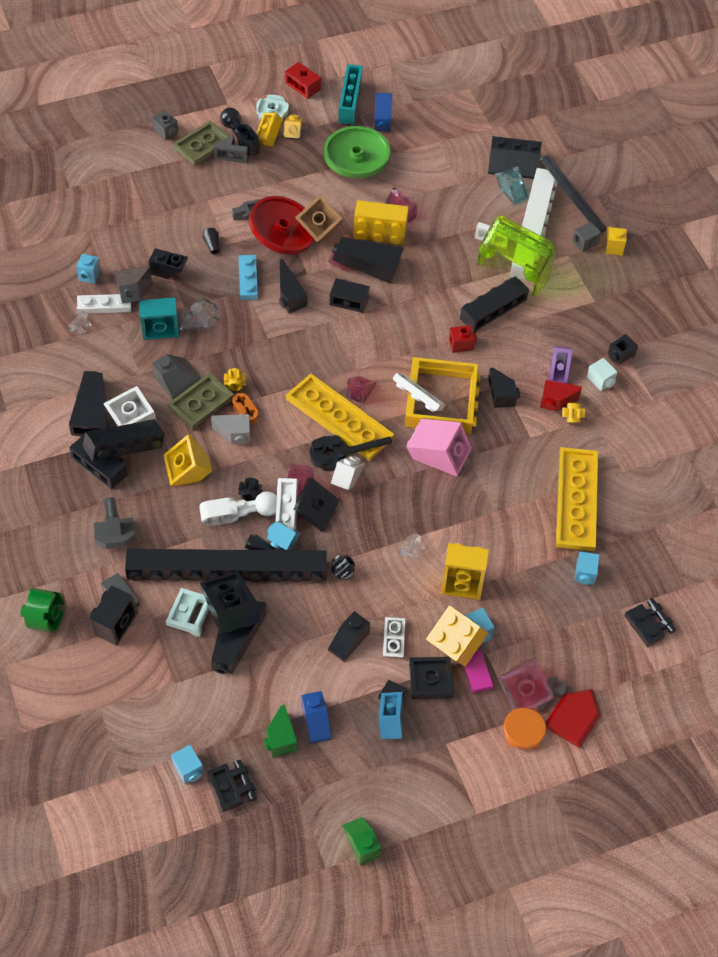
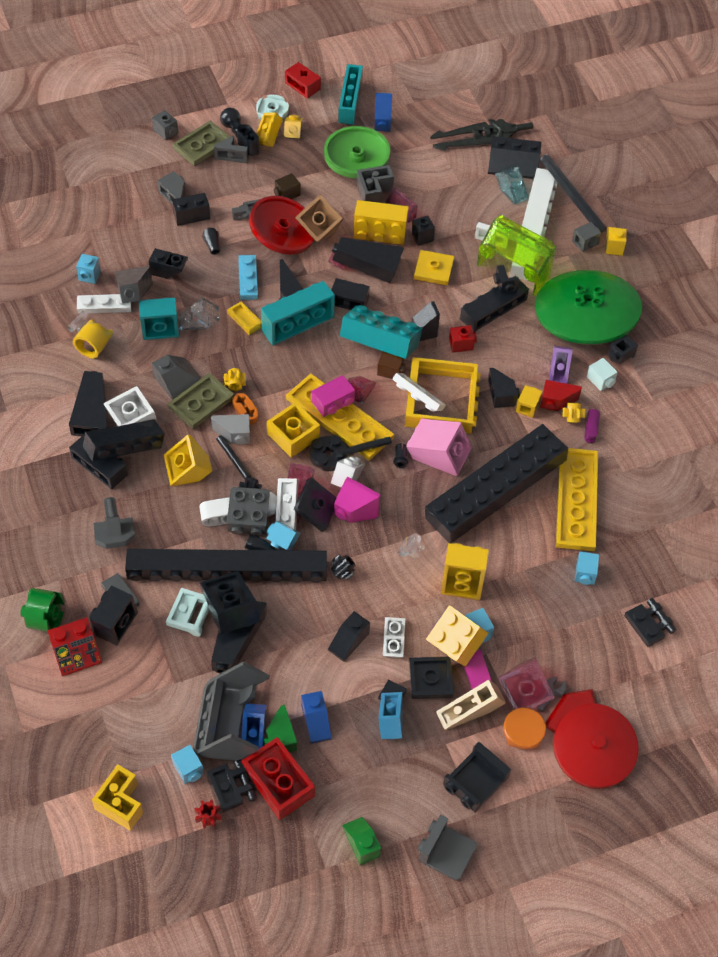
(74, 646): none -> red slope
(95, 335): none -> yellow piece
(115, 801): none -> yellow brick
(172, 186): none -> dark grey slope
(191, 209): none -> black brick
(204, 818): none -> red gear
(222, 713): none -> dark grey windscreen
(233, 457): none -> black bar
(244, 318): none -> yellow tile
(248, 511): none -> dark grey bracket
(254, 724): none -> blue slope
(279, 778): none -> red slope
(287, 187): none -> dark brown brick
(293, 429): none -> yellow brick
(297, 312): none -> teal brick
(333, 396): none -> dark pink brick
(356, 502): none -> dark pink slope
(374, 182): none -> dark grey brick
(381, 331): none -> teal brick
(390, 365): none -> reddish brown brick
(400, 456): none -> black pin
(423, 230): none -> black brick
(428, 319): none -> black slope
(434, 267): none -> yellow plate
(446, 849): none -> dark grey bracket
(471, 705): none -> tan slope
(477, 777): none -> black panel
(496, 128): none -> pearl dark grey sword
(496, 483): none -> black brick
(504, 283): none -> black bracket
(529, 401): none -> yellow brick
(569, 316): none -> green dish
(592, 424): none -> magenta bar
(595, 746): none -> red dish

